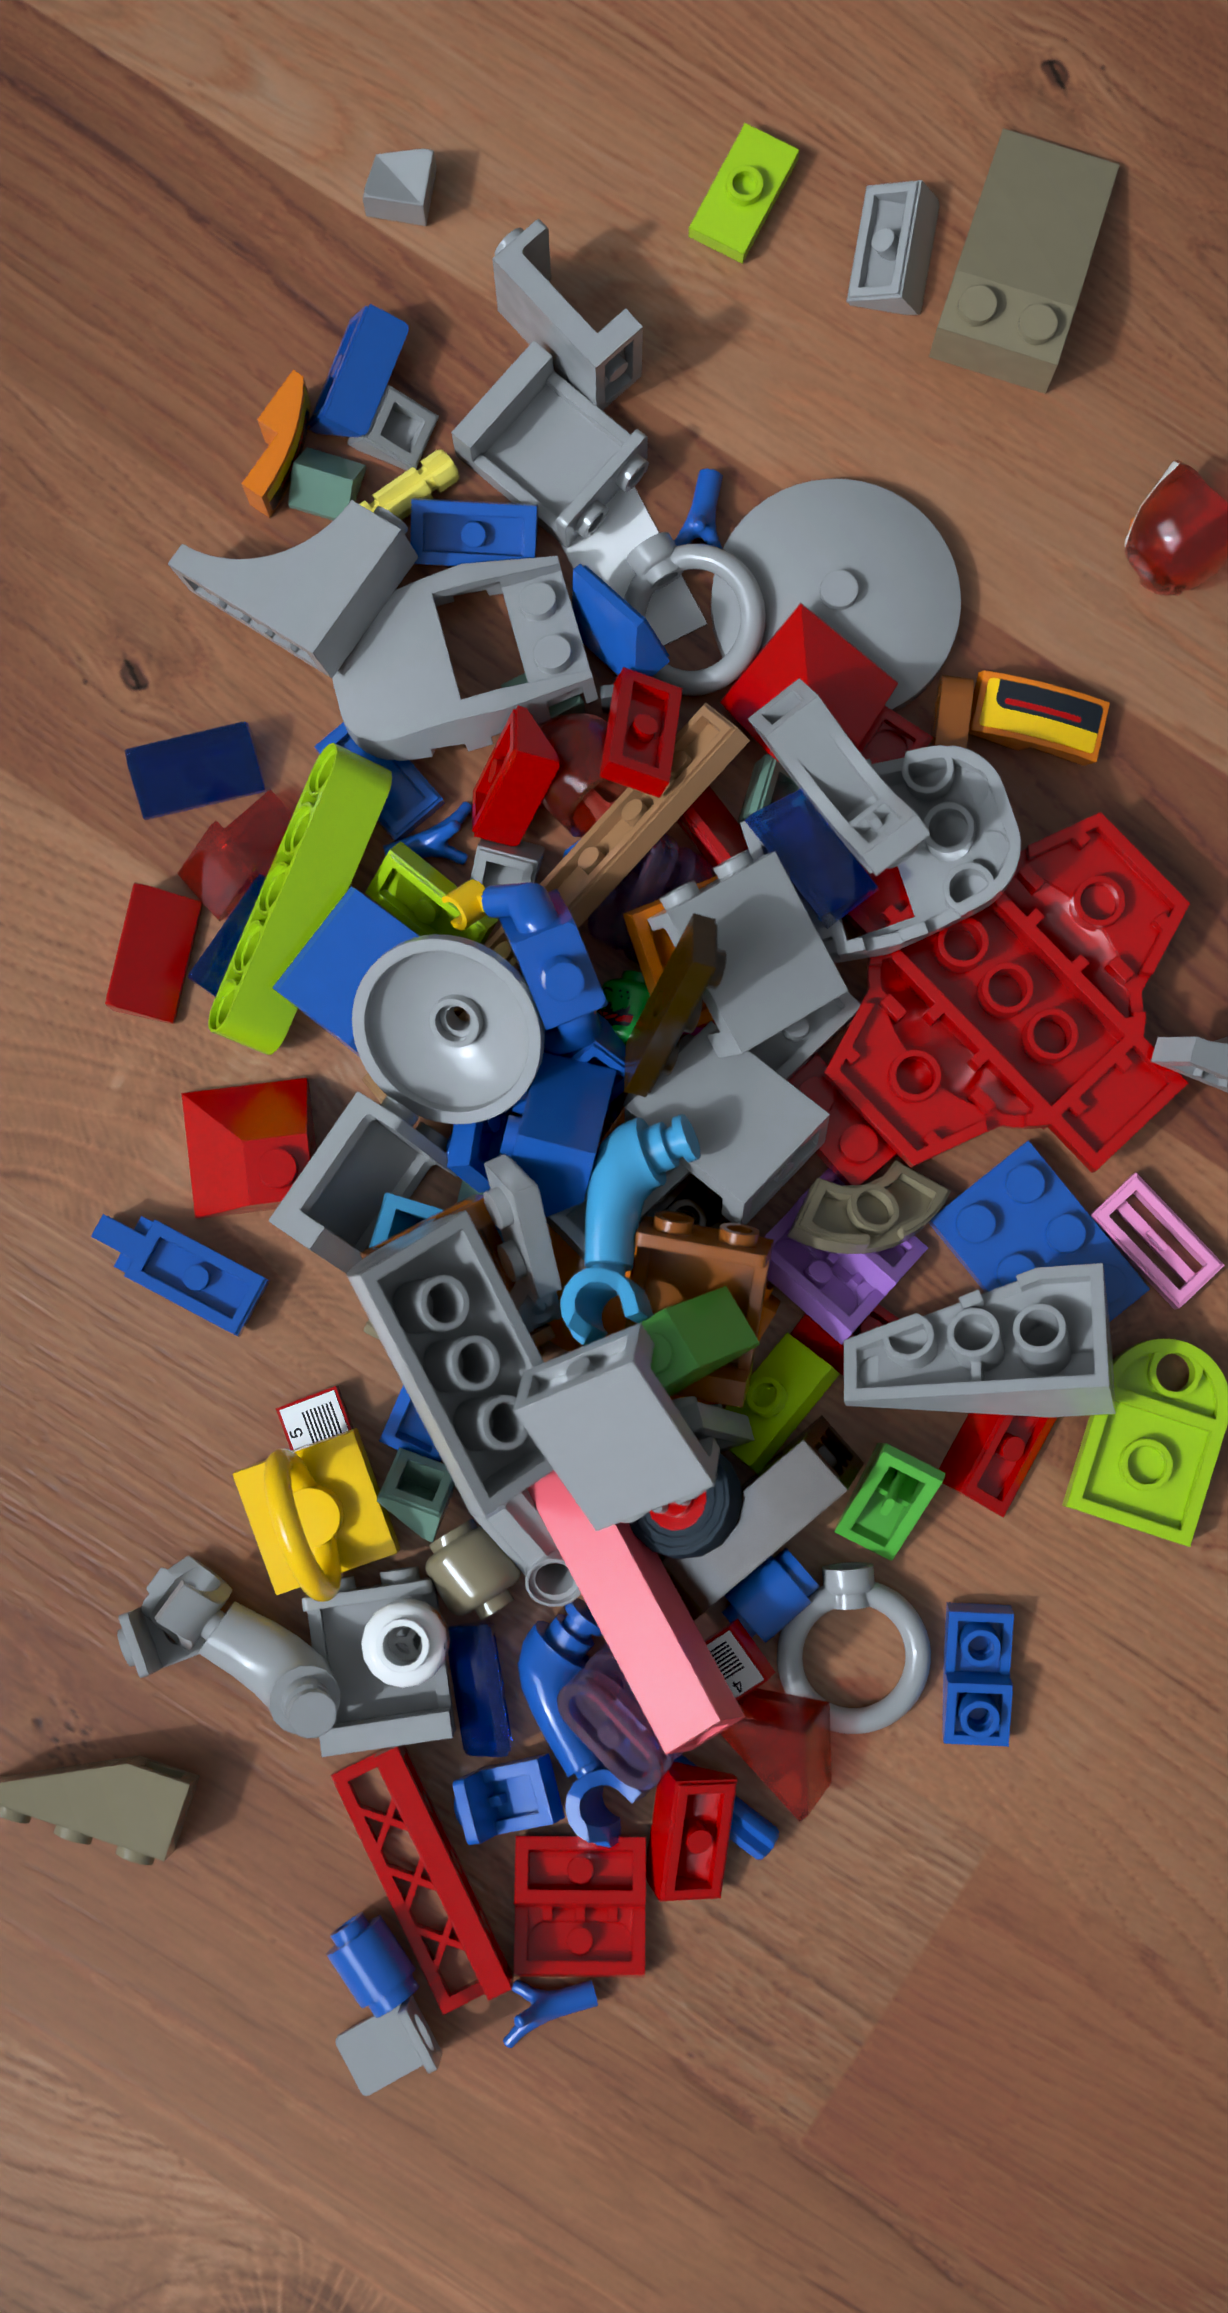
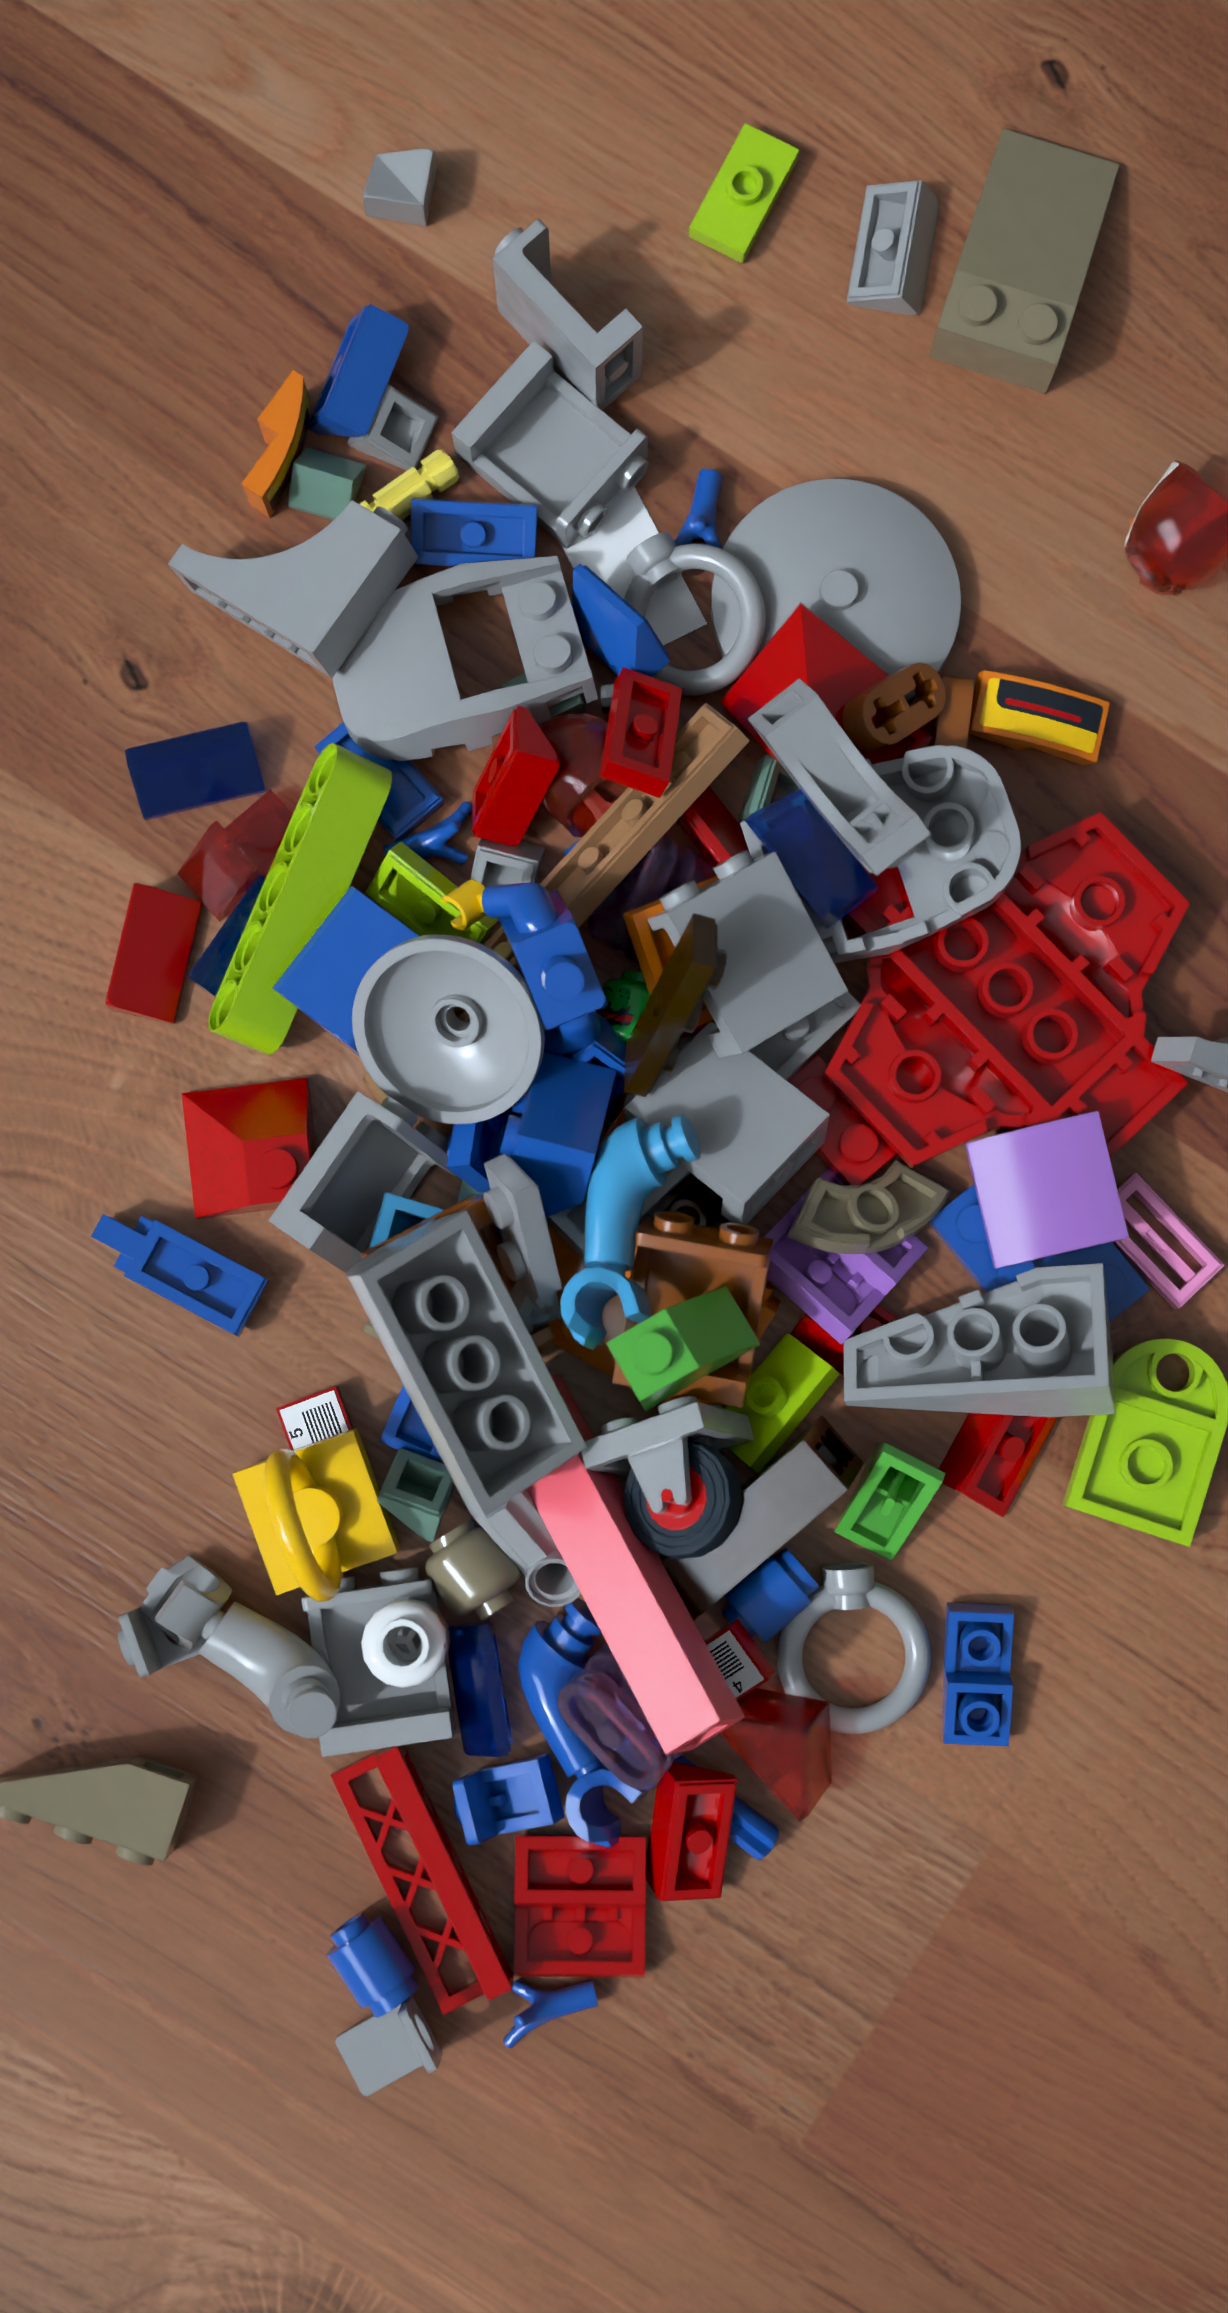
(614, 1430): light grey panel -> none
(889, 698): none -> dark orange beam
(1046, 1190): none -> medium lavender slope

